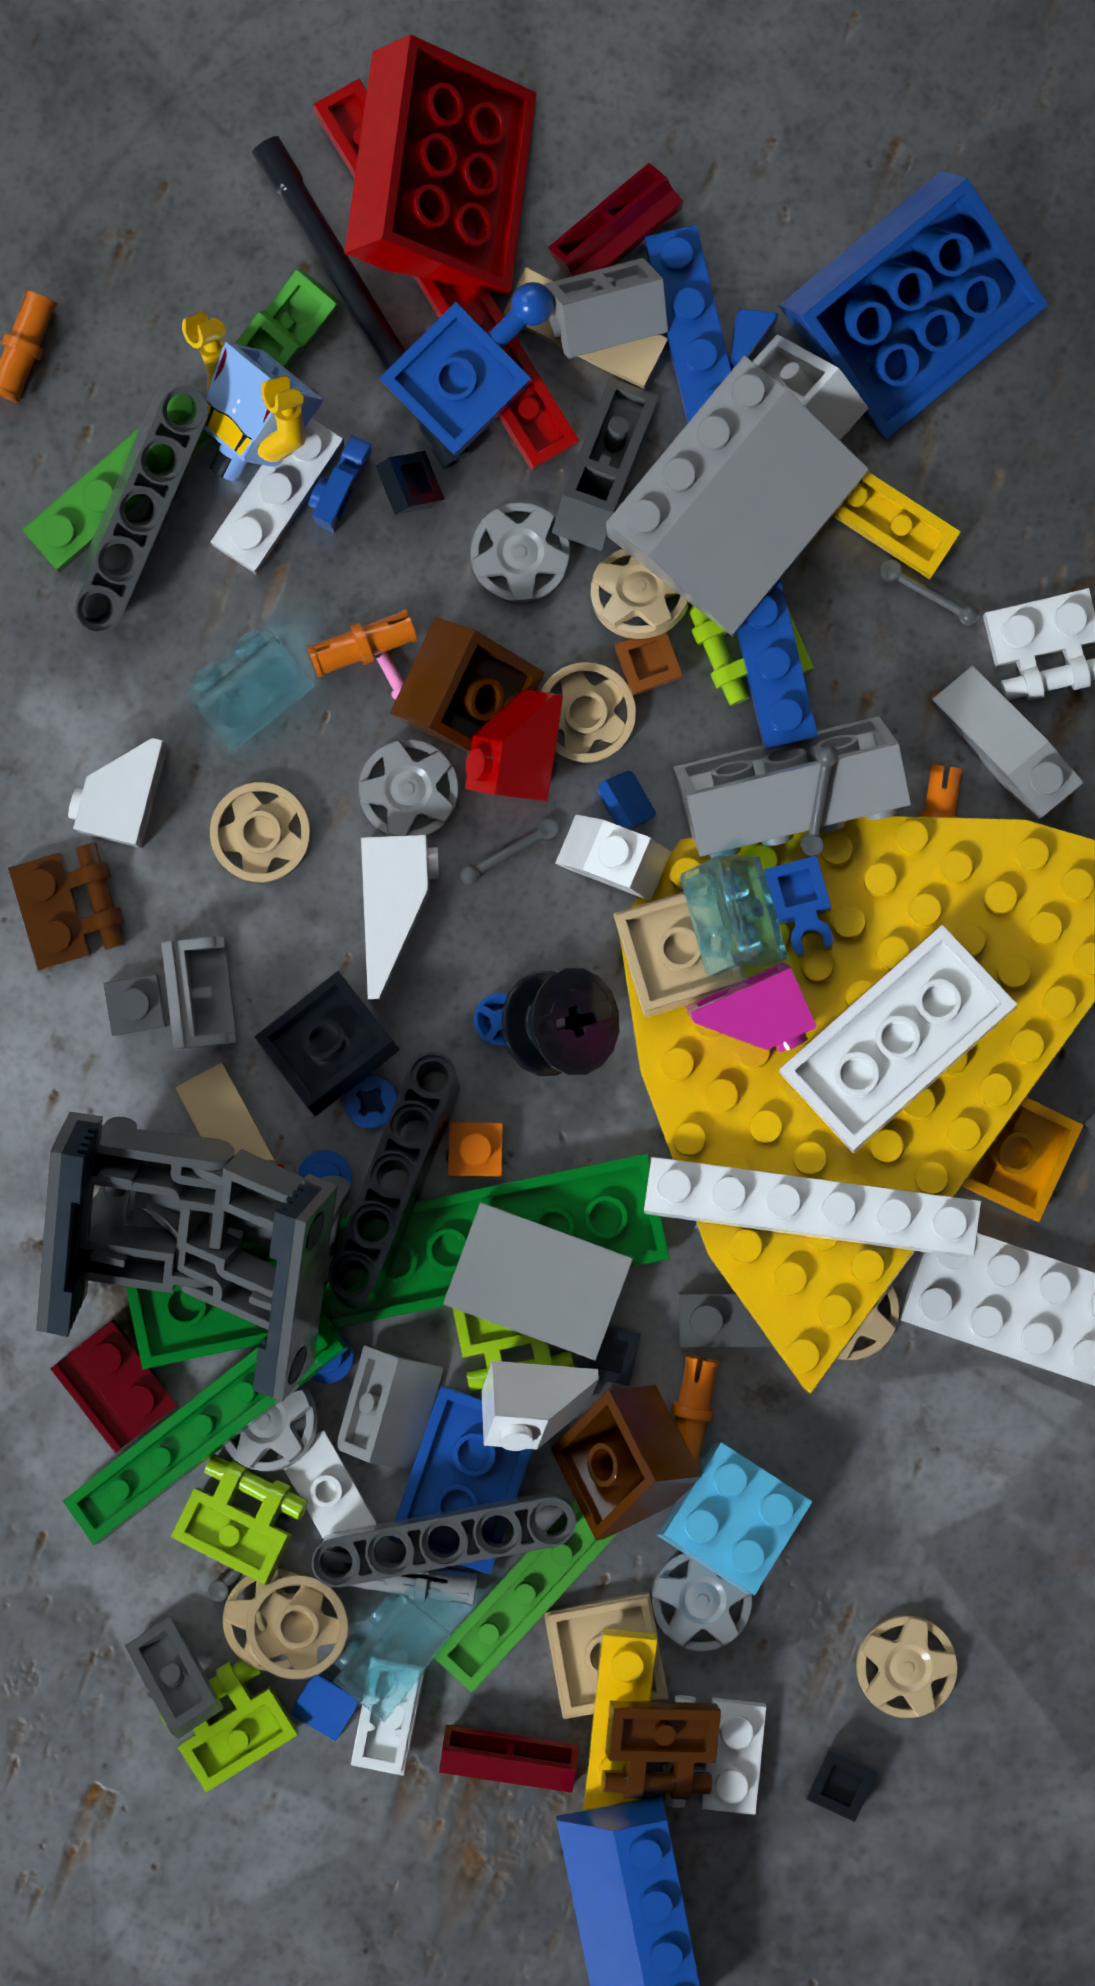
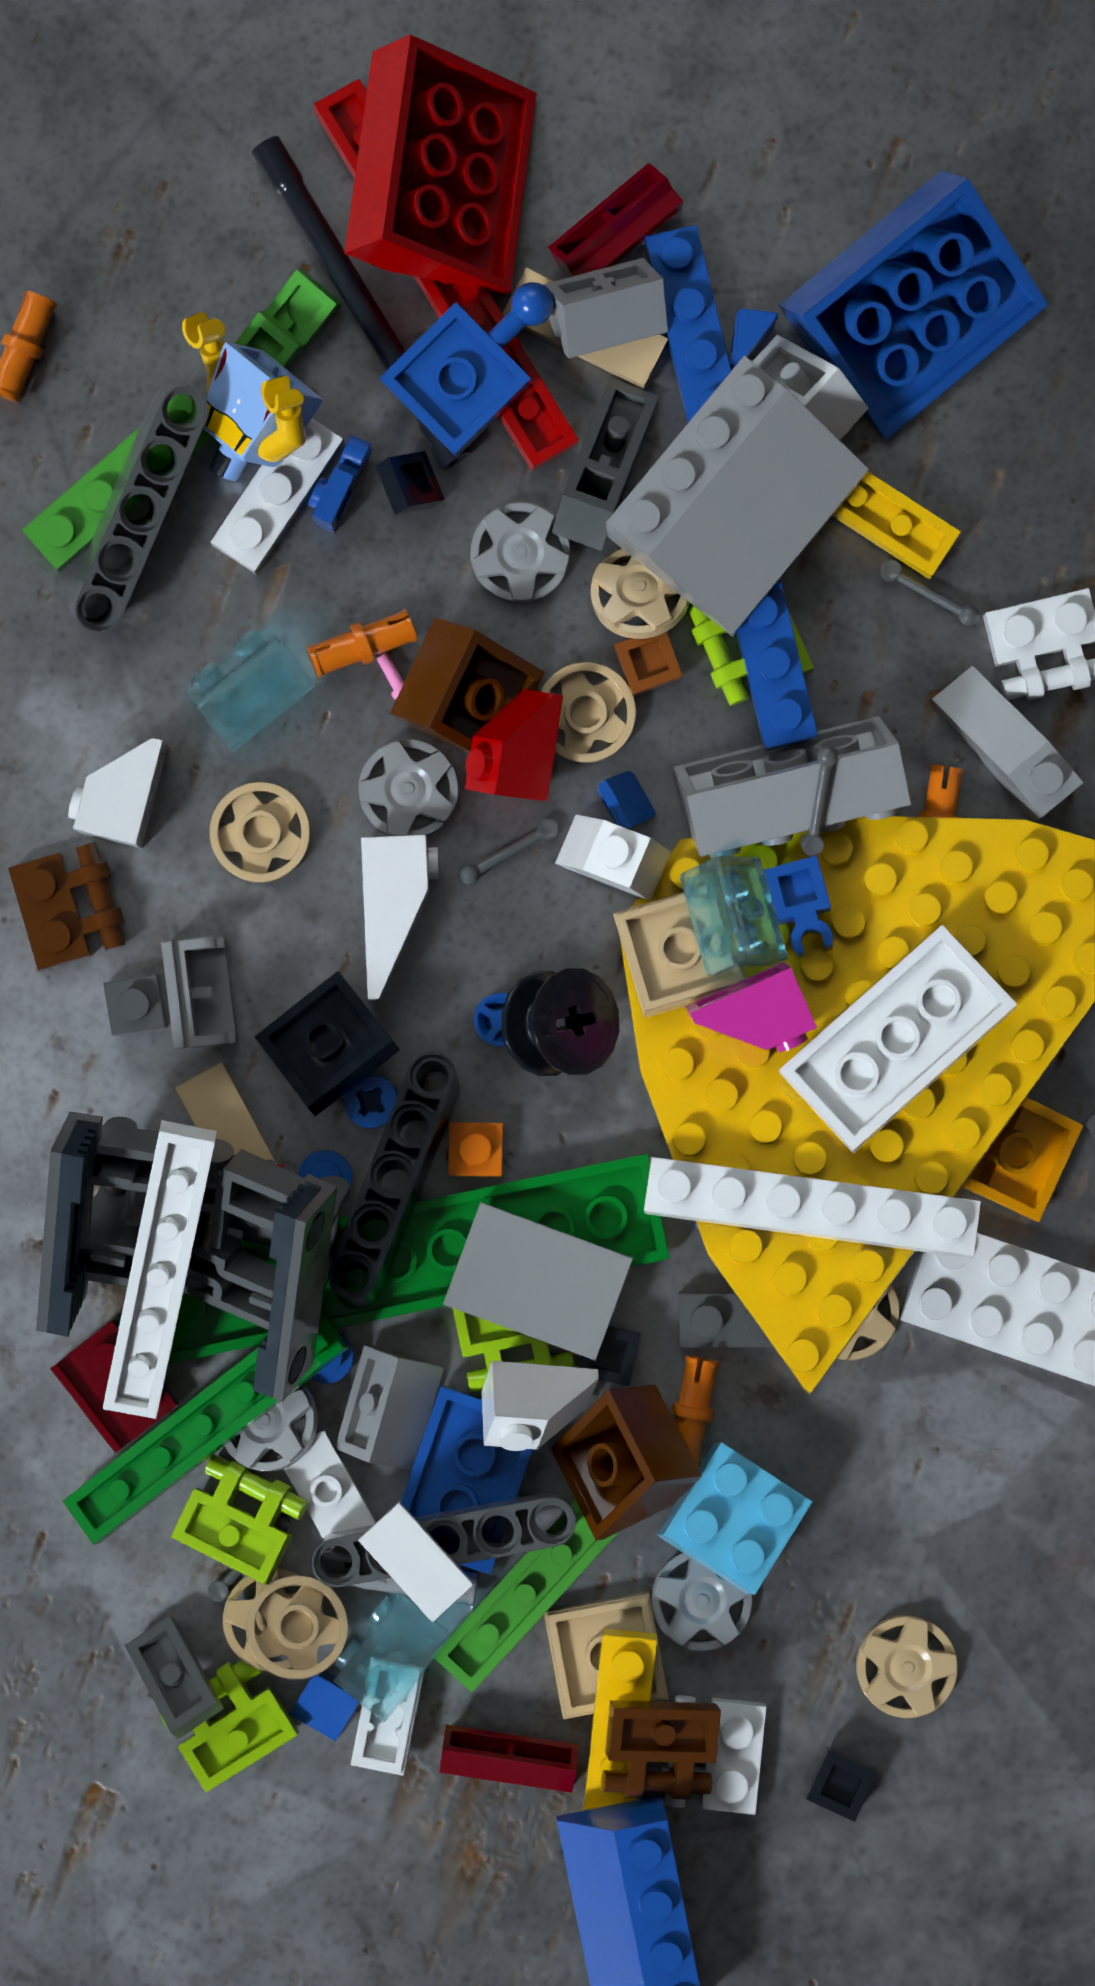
(159, 1268): none -> white plate
(415, 1561): none -> white tile

